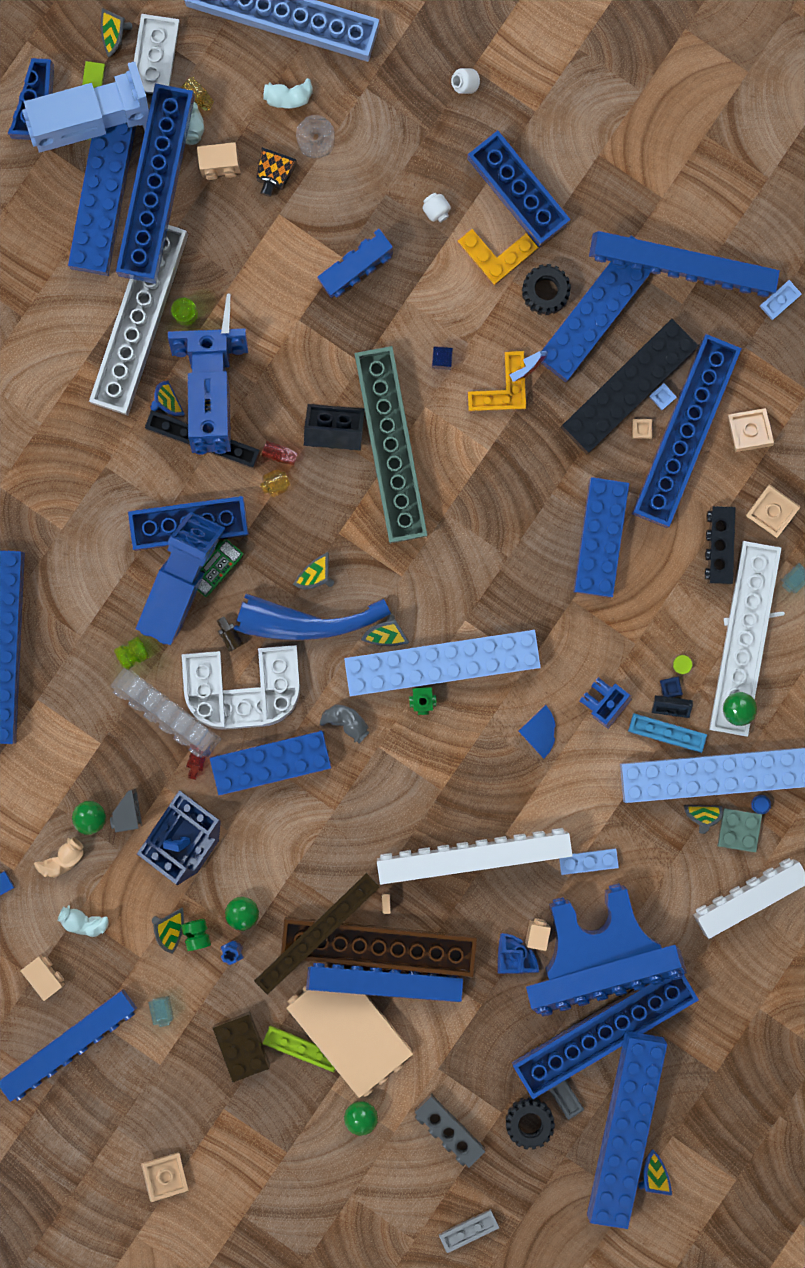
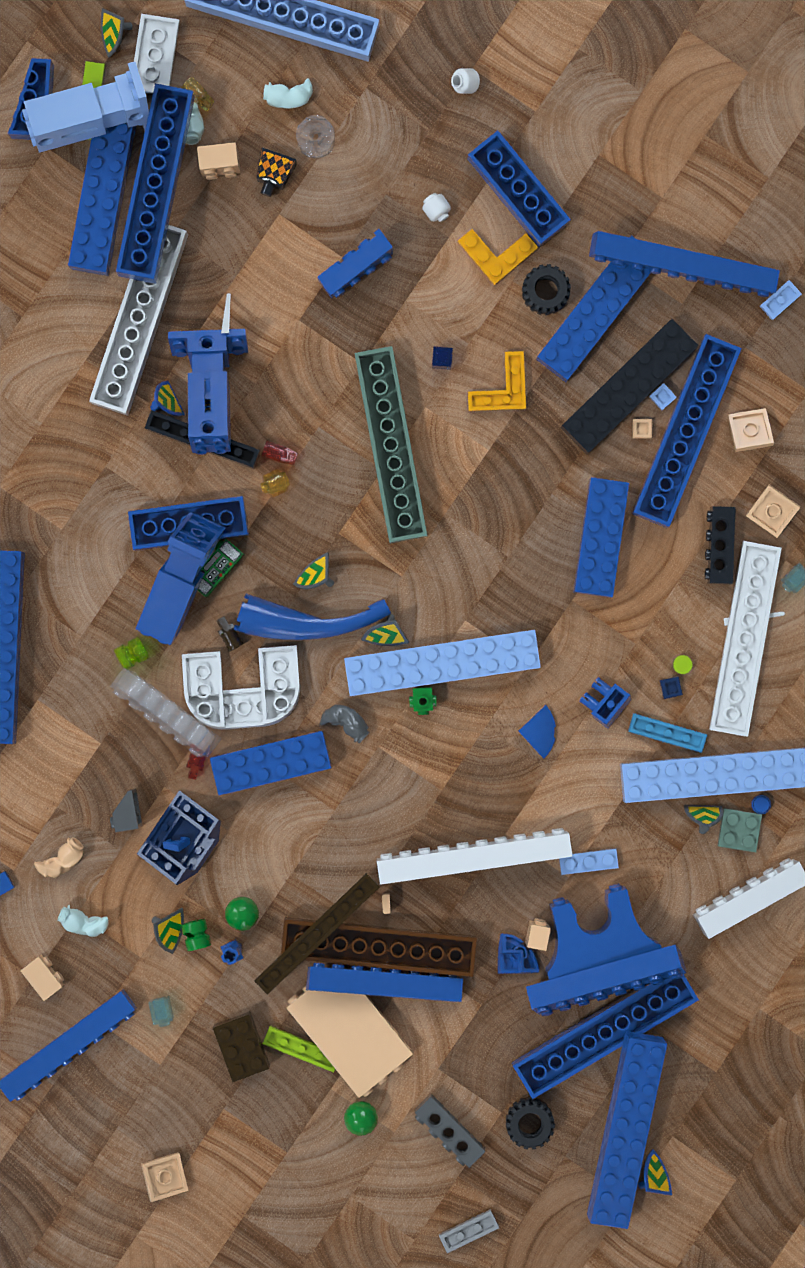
(88, 817): green piece -> none
(184, 311): clear neon green wheel -> none
(333, 427): black slope -> none
(532, 363): light blue slope -> none
(566, 1099): dark grey tile -> none
(672, 706): black plate -> none
(739, 709): green piece -> none

